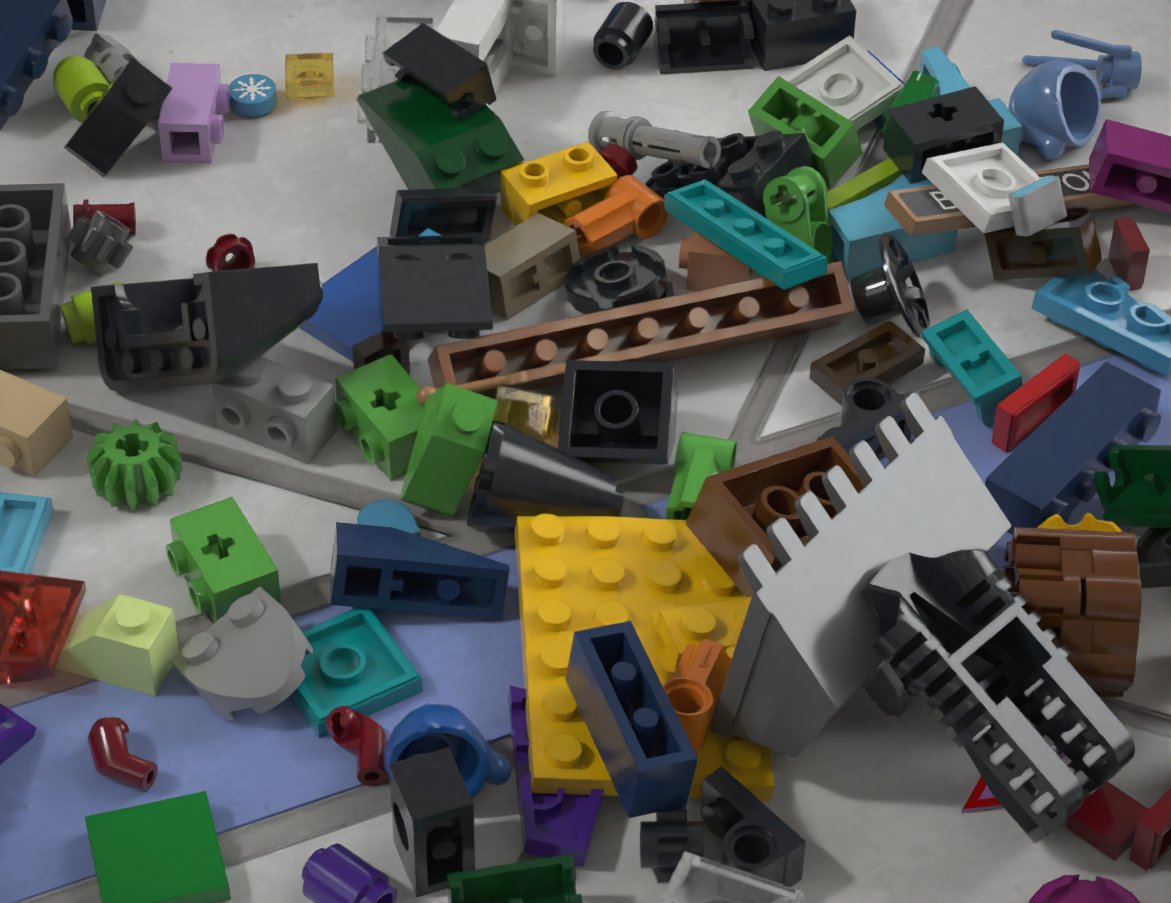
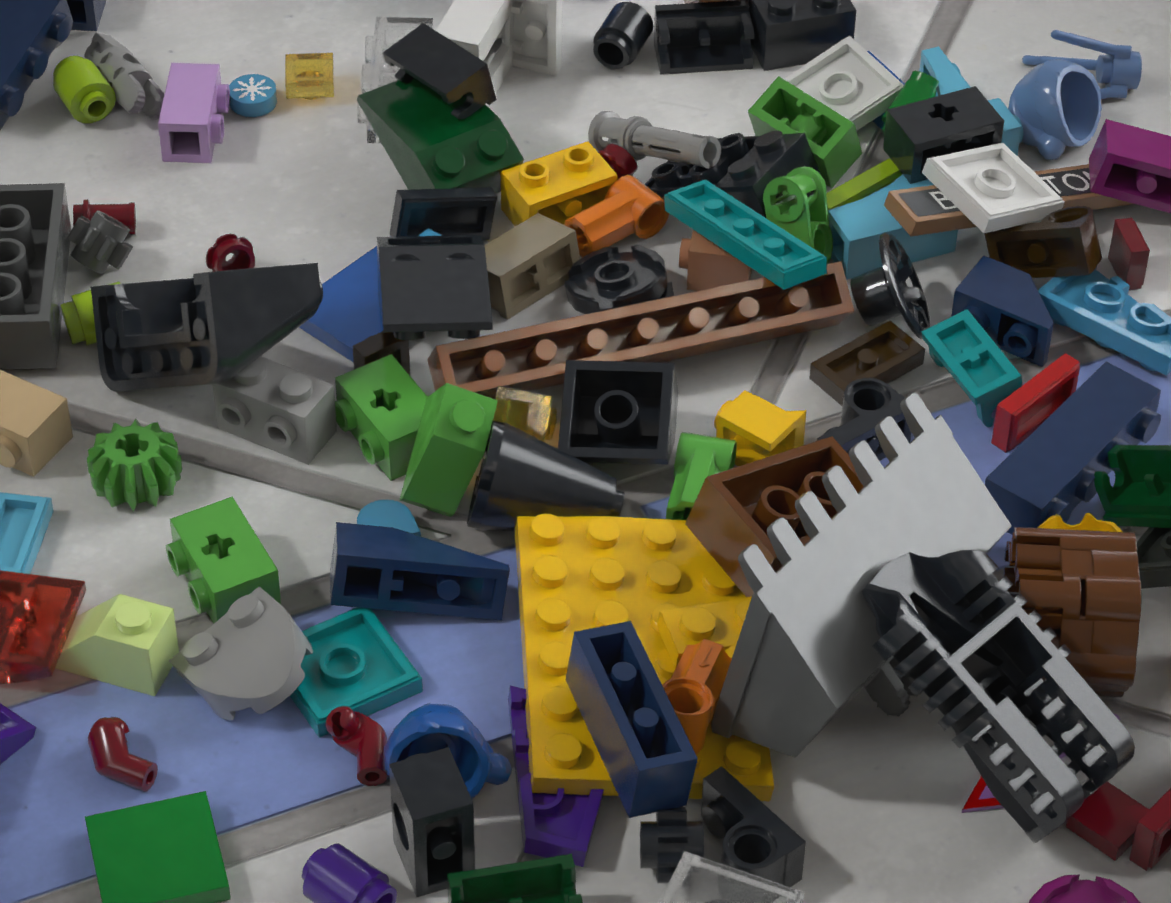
(118, 117): black slope -> none
(508, 380): medium nougat hinge -> none
(759, 427): none -> yellow window
(1007, 309): none -> dark blue slope
(1037, 205): flat silver piece -> none

